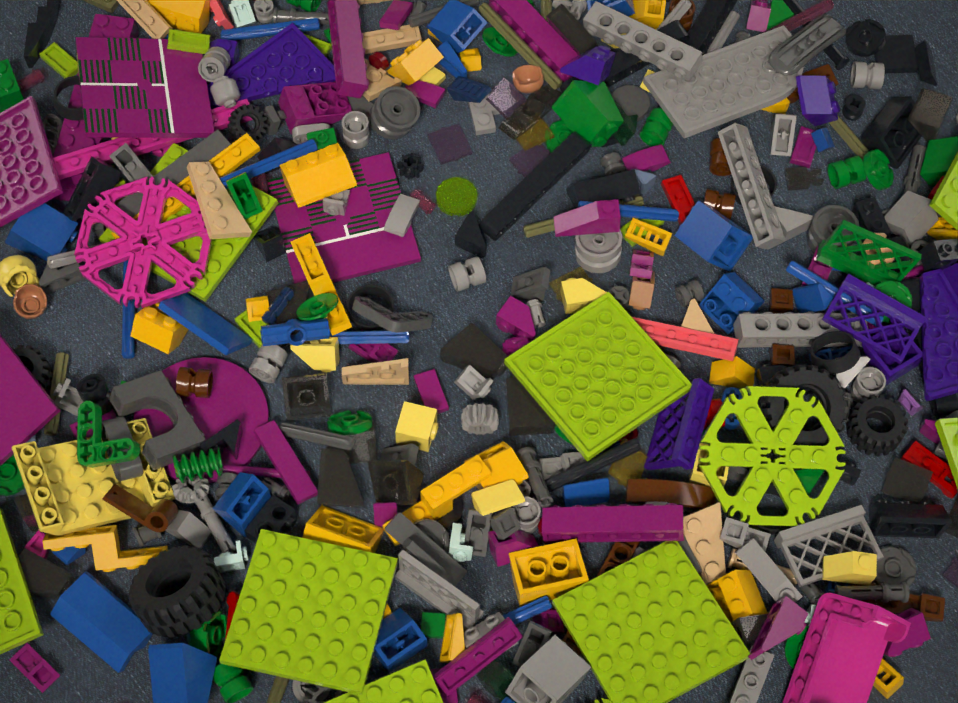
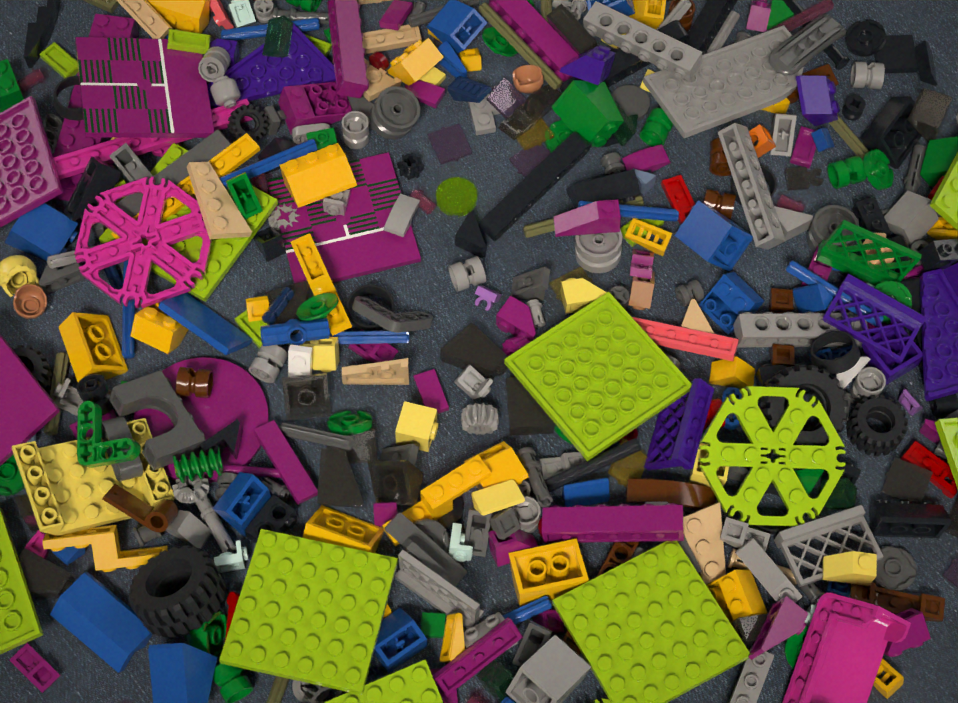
(92, 345): none -> yellow slope
(113, 277): none -> dark blue axle
(275, 224): none -> light grey gear
(278, 37): none -> clear green slope
(299, 360): none -> white plate
(488, 295): none -> medium lavender tile
(765, 141): none -> orange brick
(788, 203): none -> clear pink pin
(842, 496): none -> clear green brick
(883, 592): dark grey pin -> none

